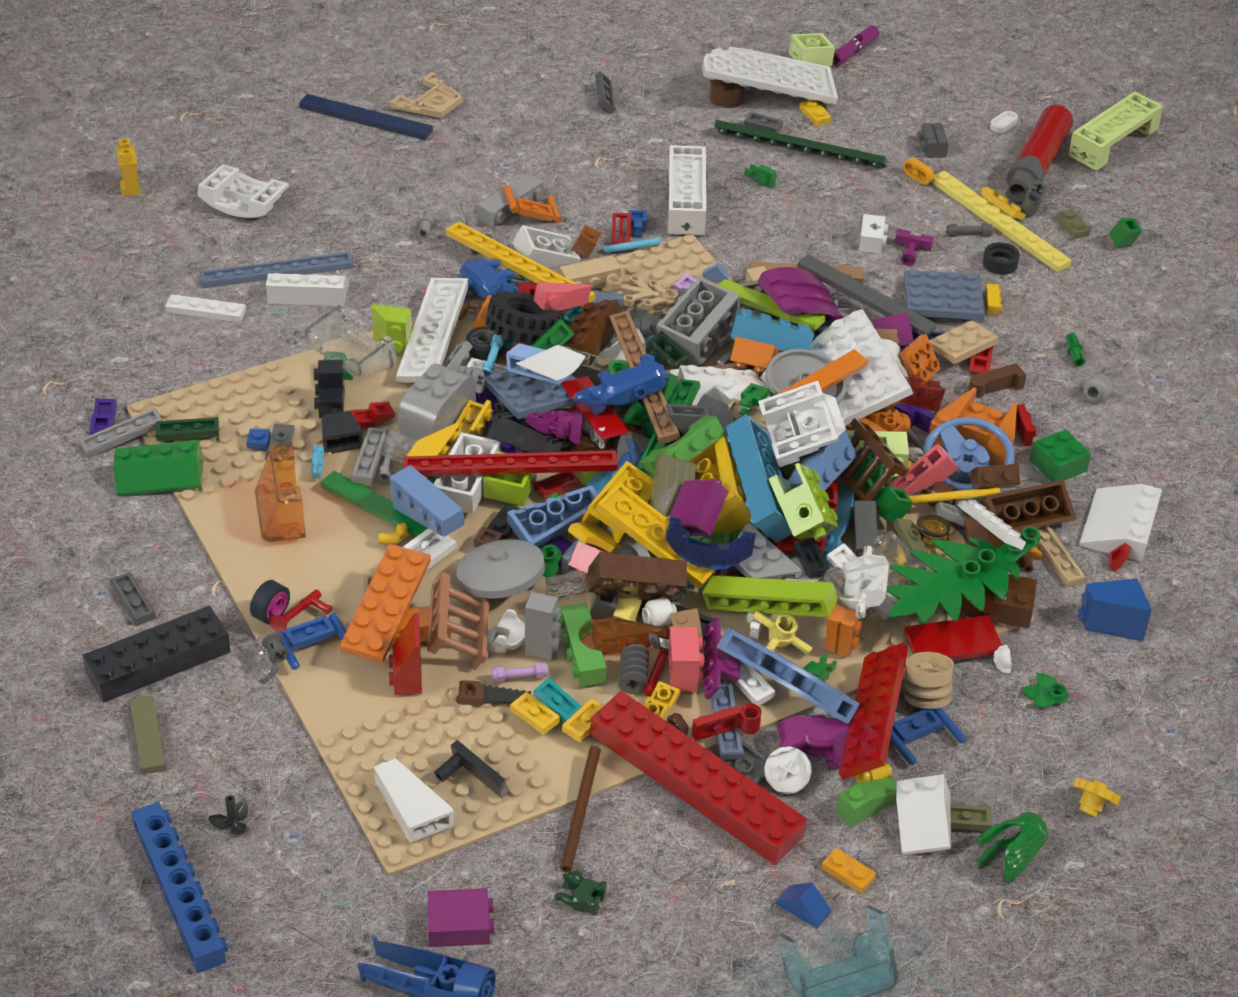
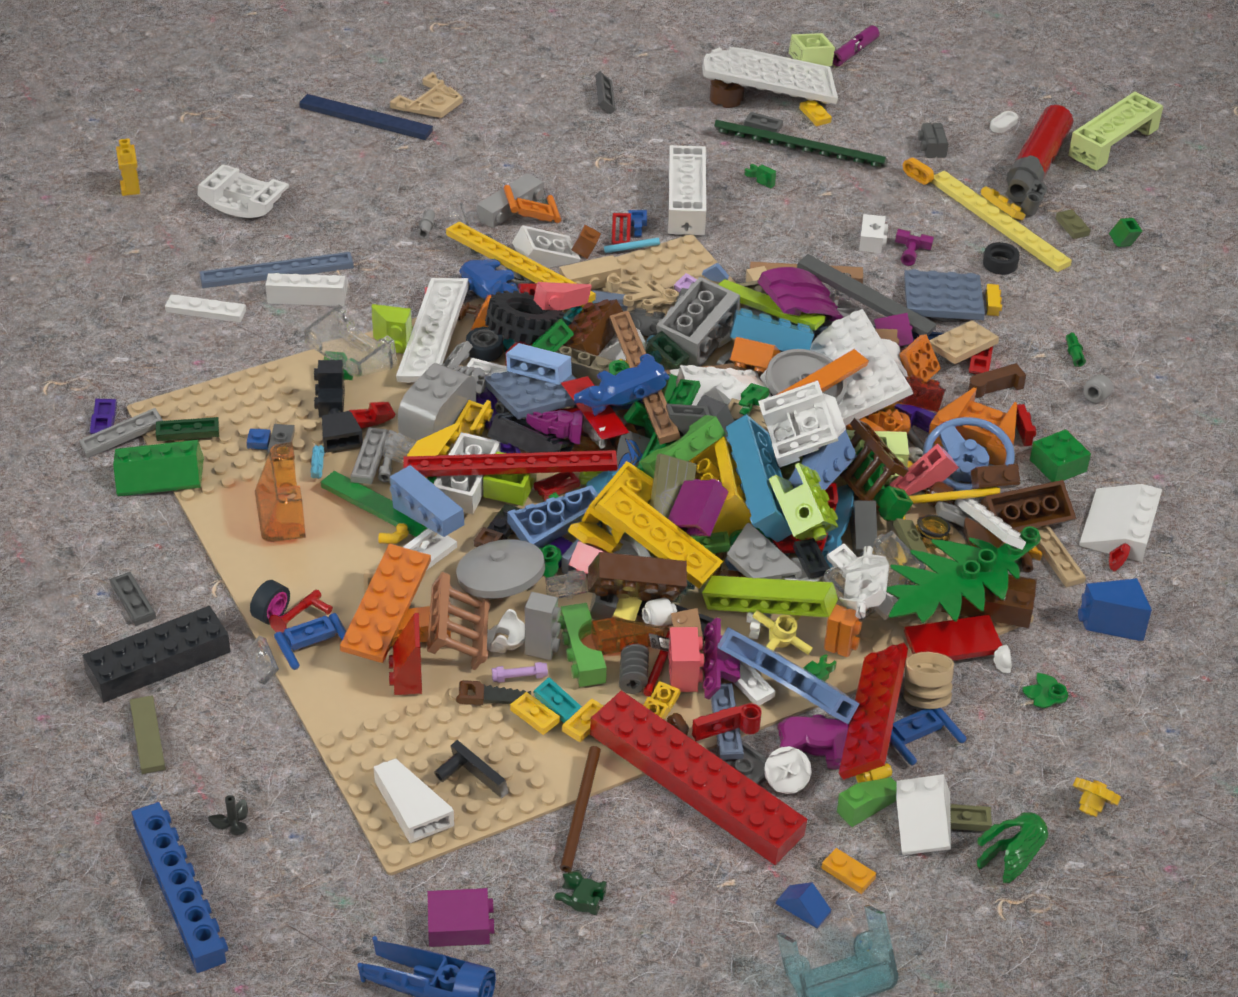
(275, 647): dark grey bush -> none
(496, 344): medium azure bar -> none
(554, 363): white sticker -> none
(707, 554): clear blue windscreen -> none
(985, 229): dark grey bar -> none

